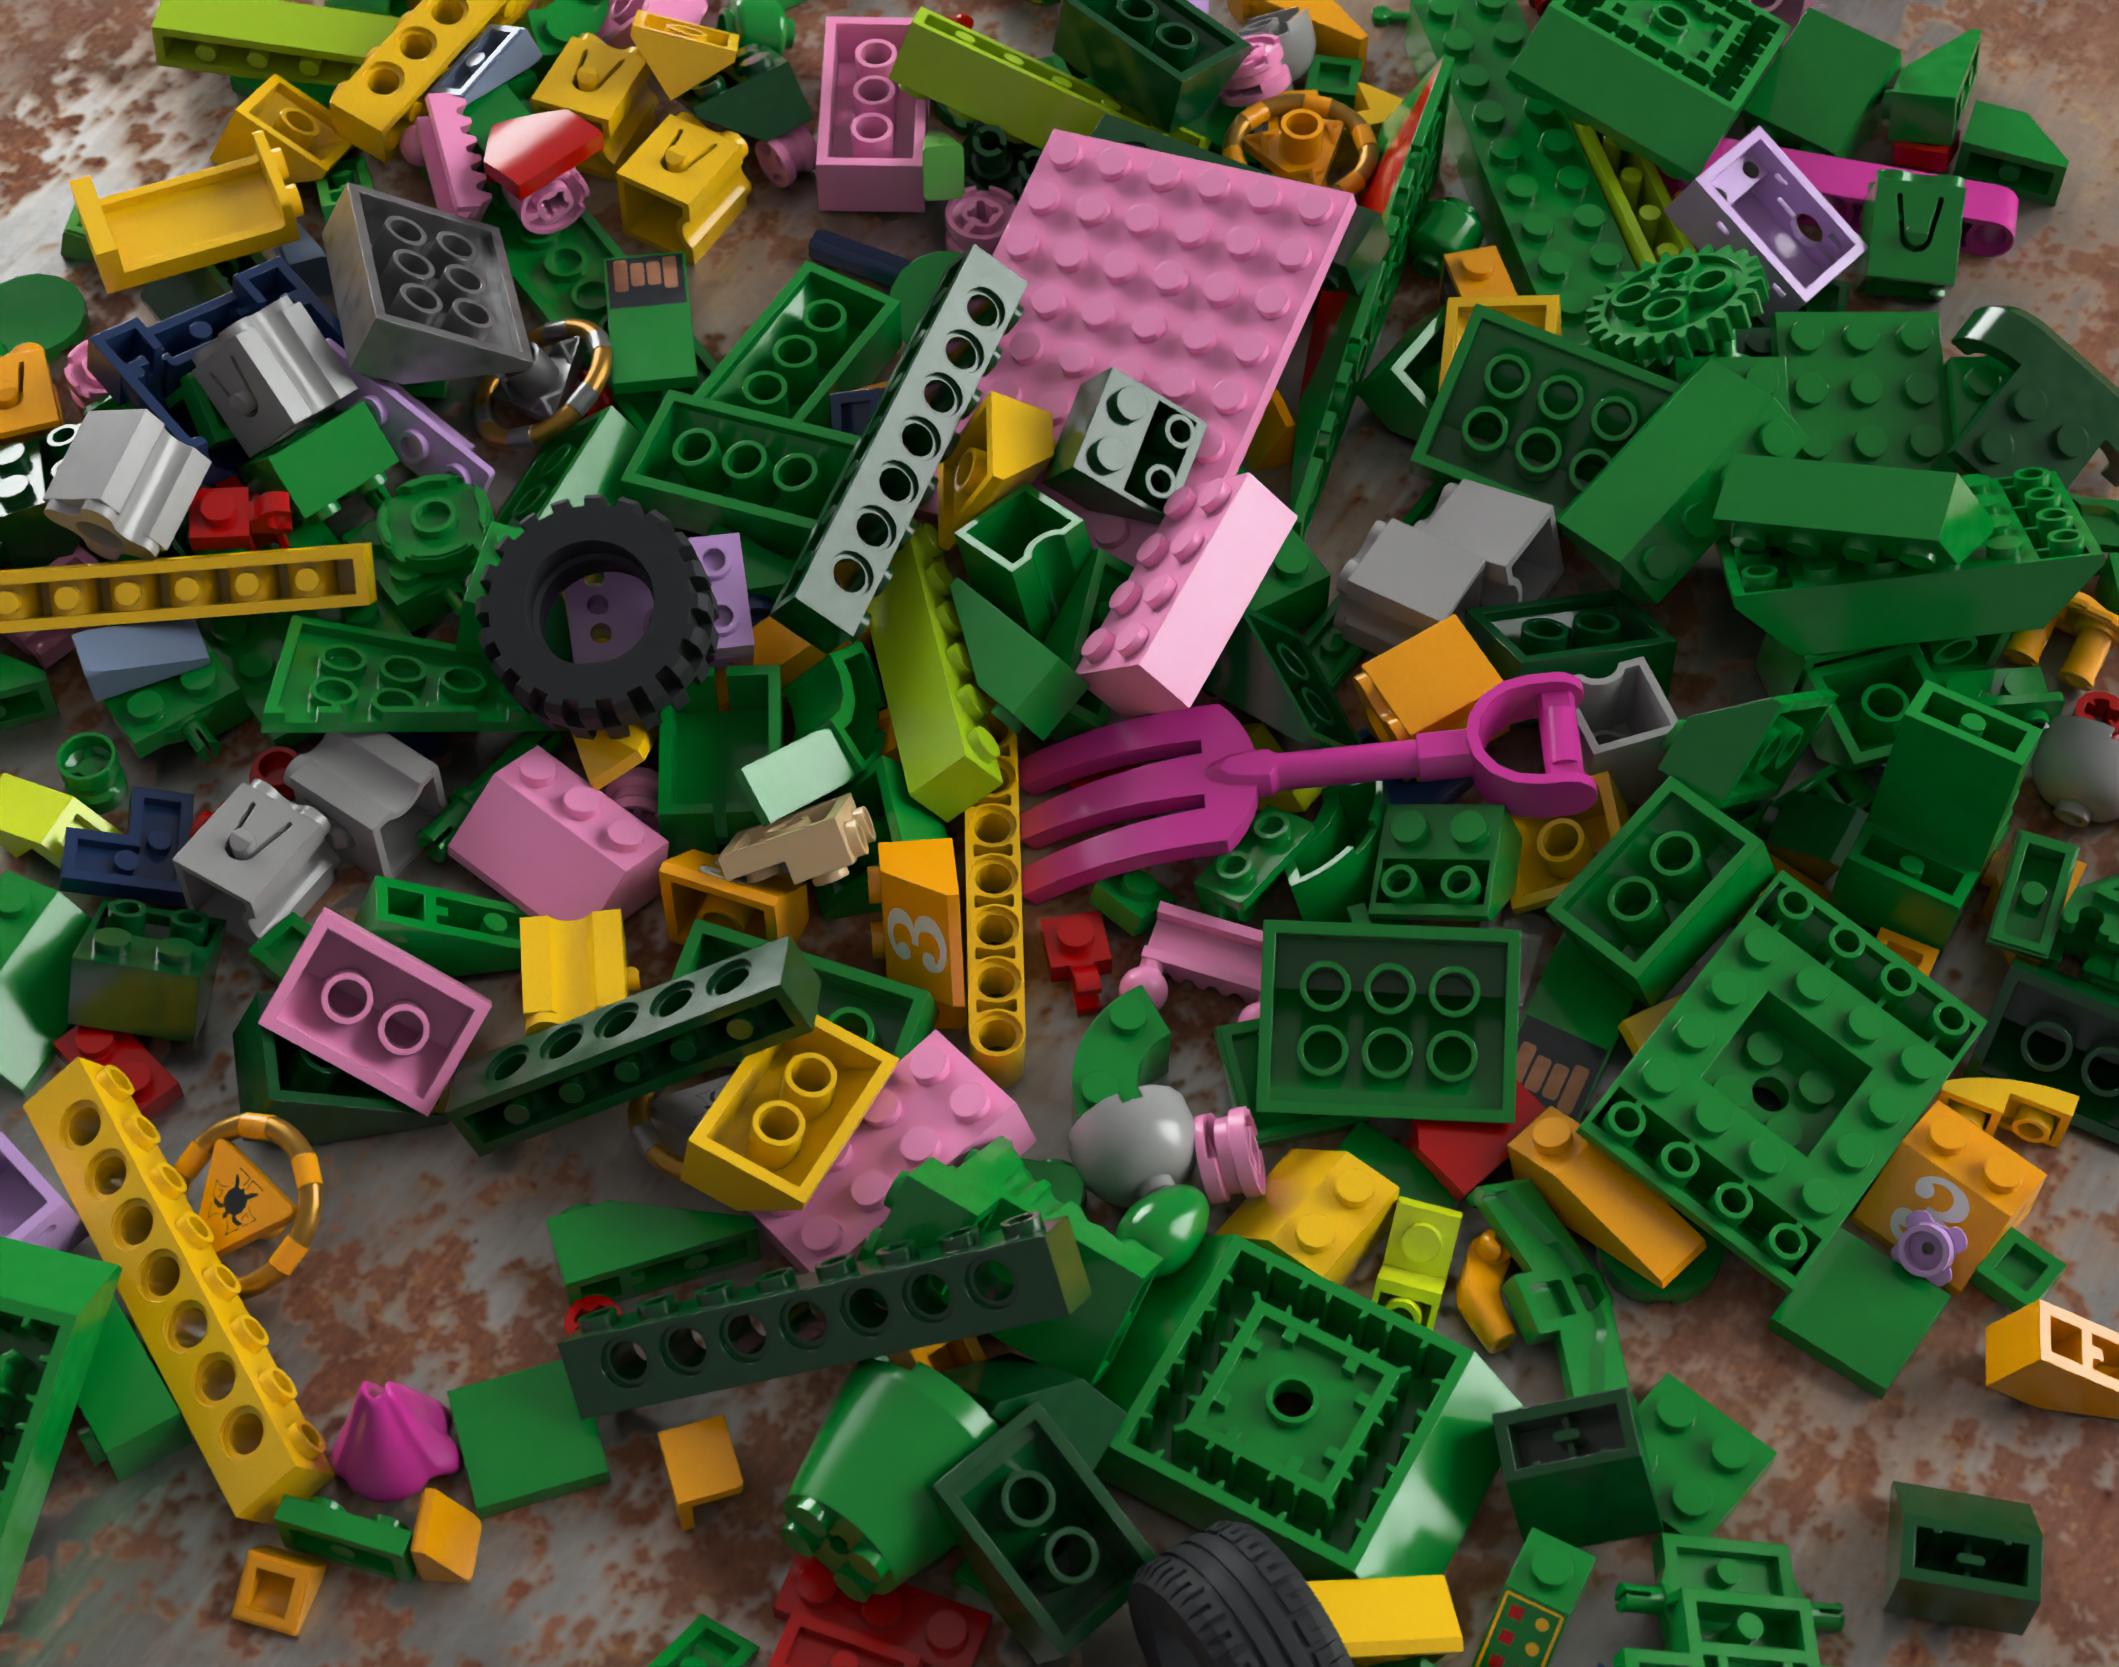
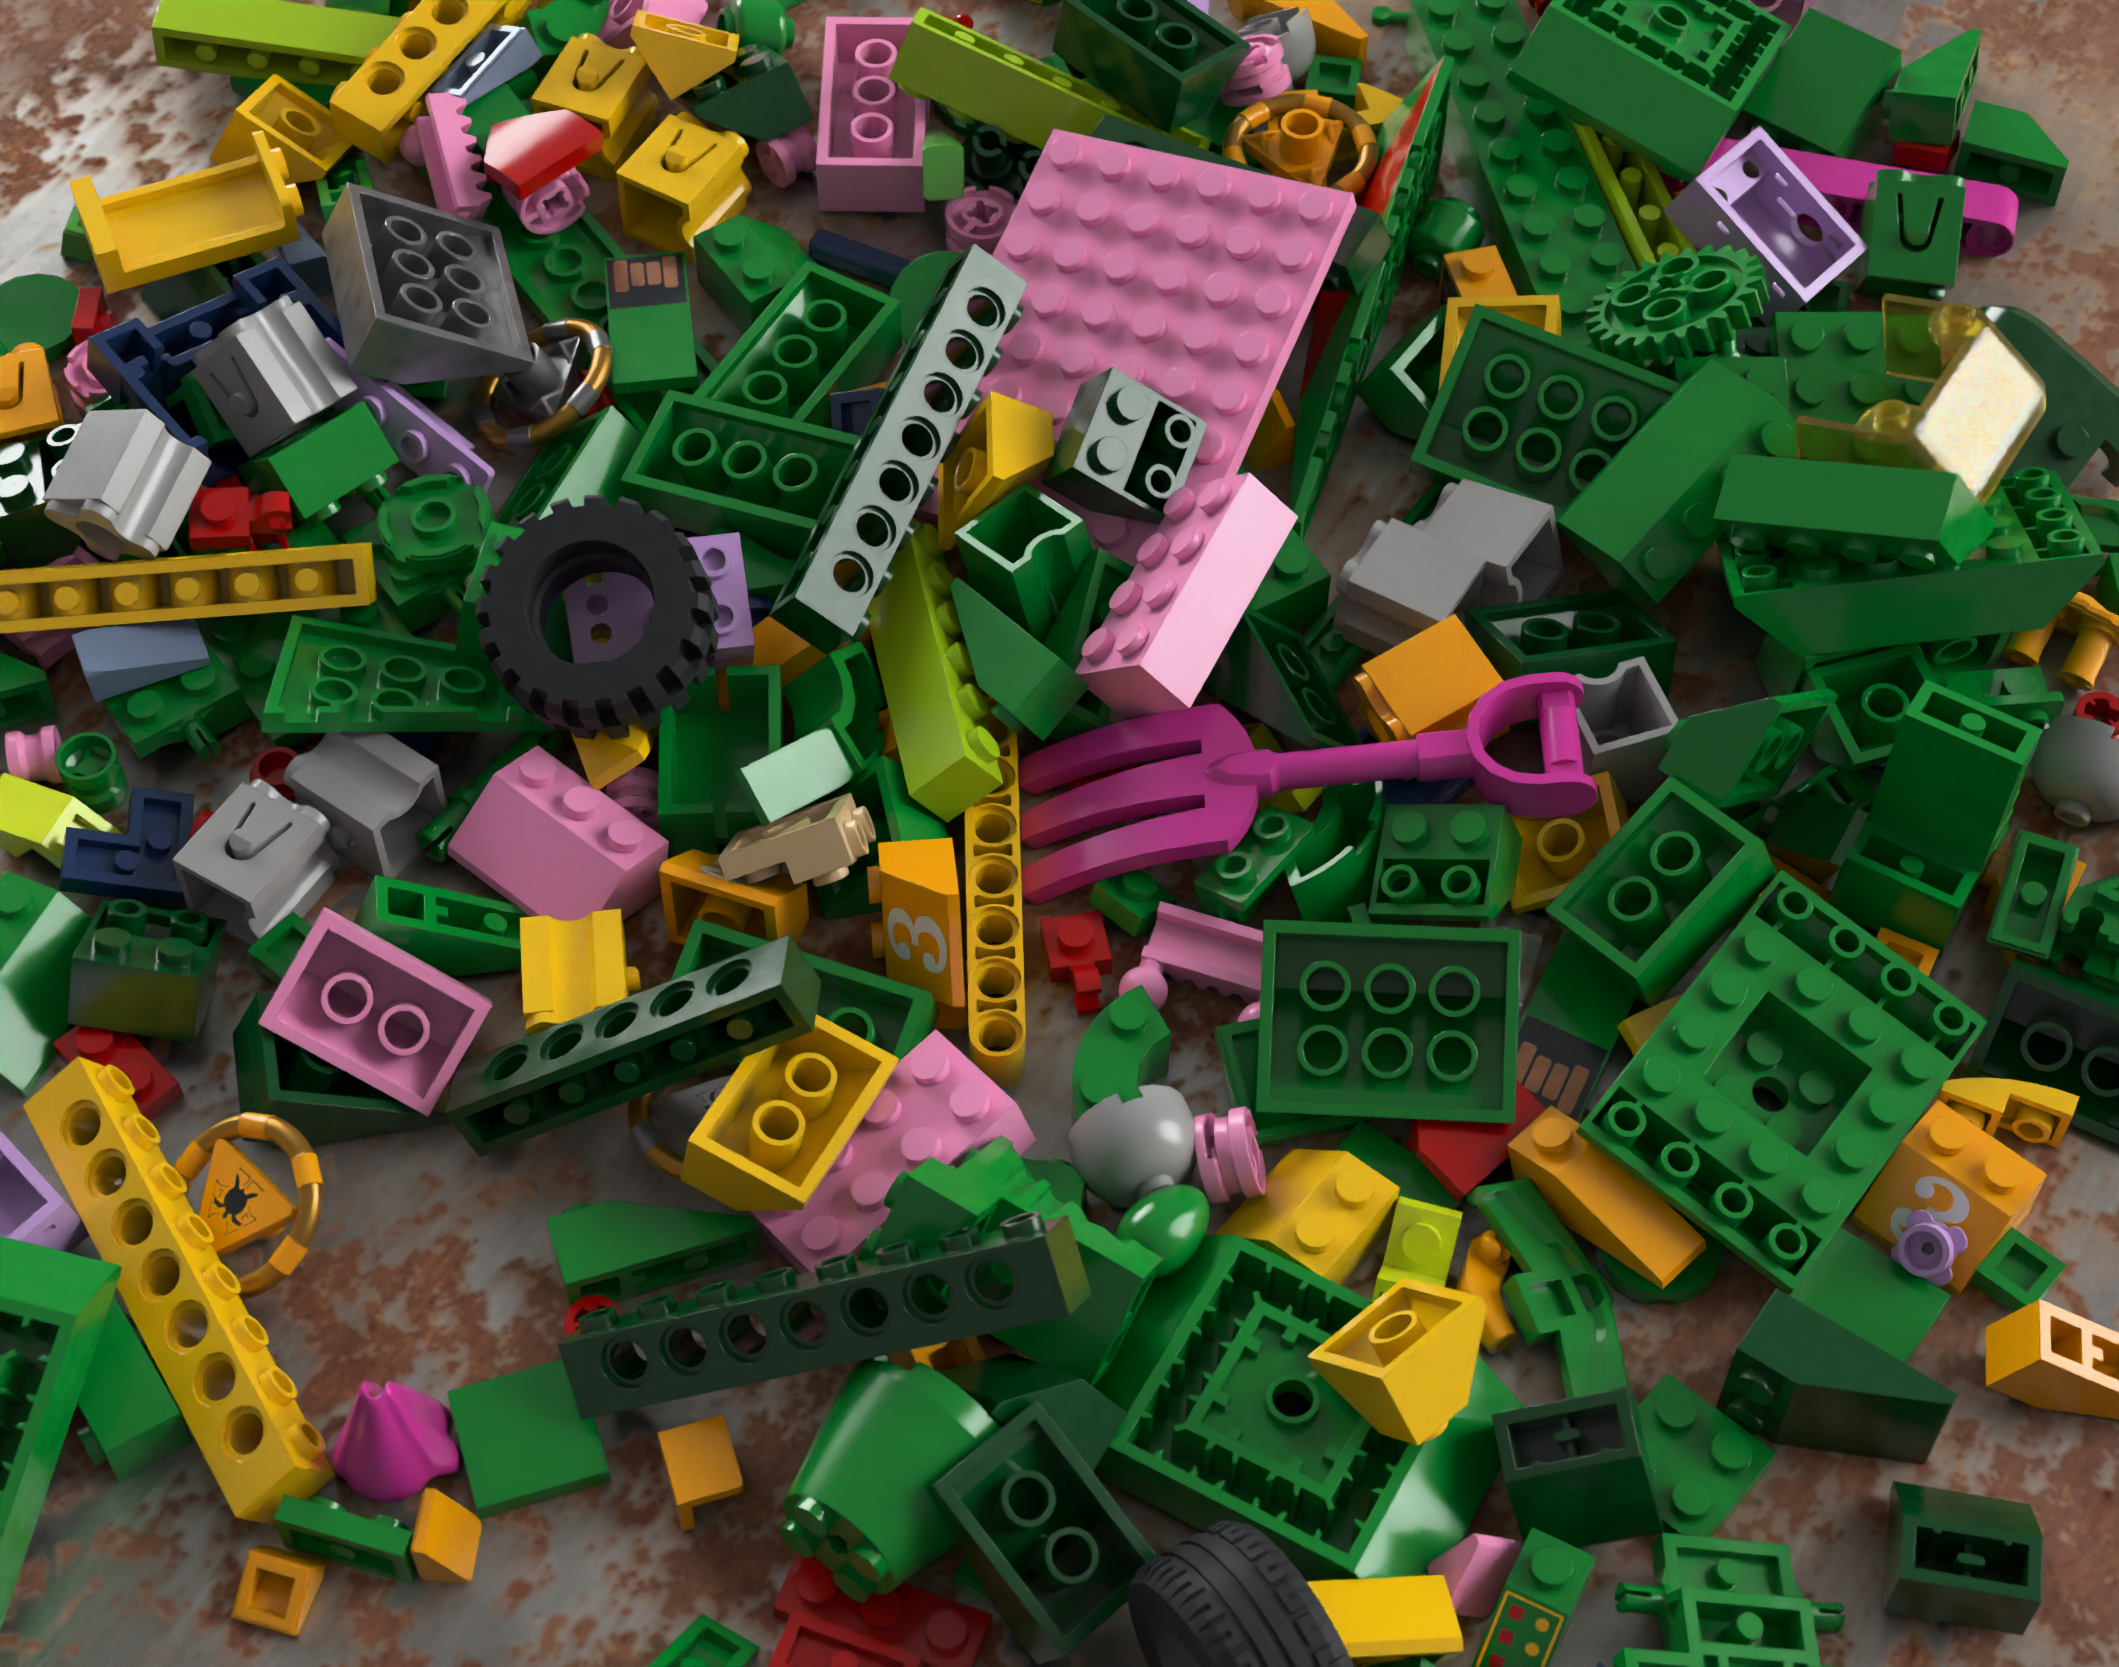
(34, 755): none -> bright pink wheel
(91, 314): none -> red plate
(746, 266): none -> green slope
(1407, 1359): none -> yellow slope
(1476, 1572): none -> bright pink slope
(1830, 1390): none -> dark green slope
(1970, 419): none -> clear yellow windscreen

